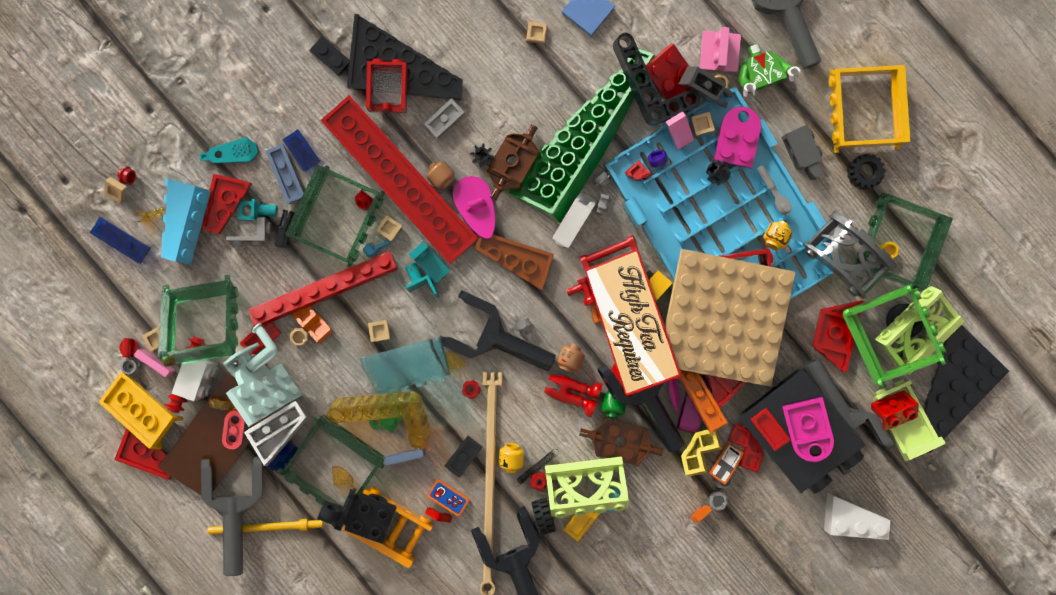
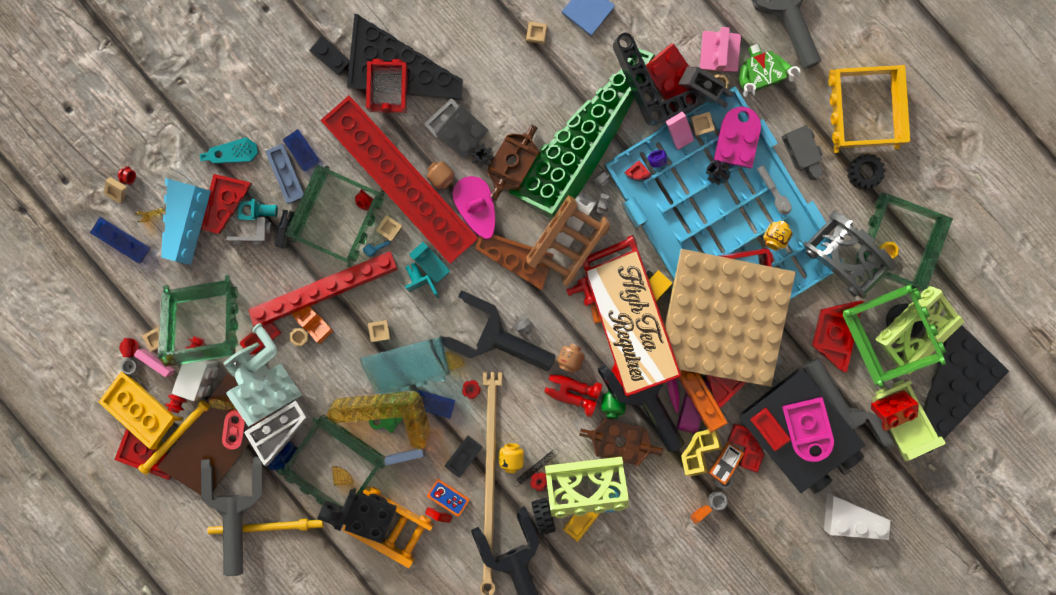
(145, 468): none -> yellow bar
(437, 404): none -> clear blue plate
(461, 131): none -> dark grey plate
(559, 224): none -> medium nougat fence

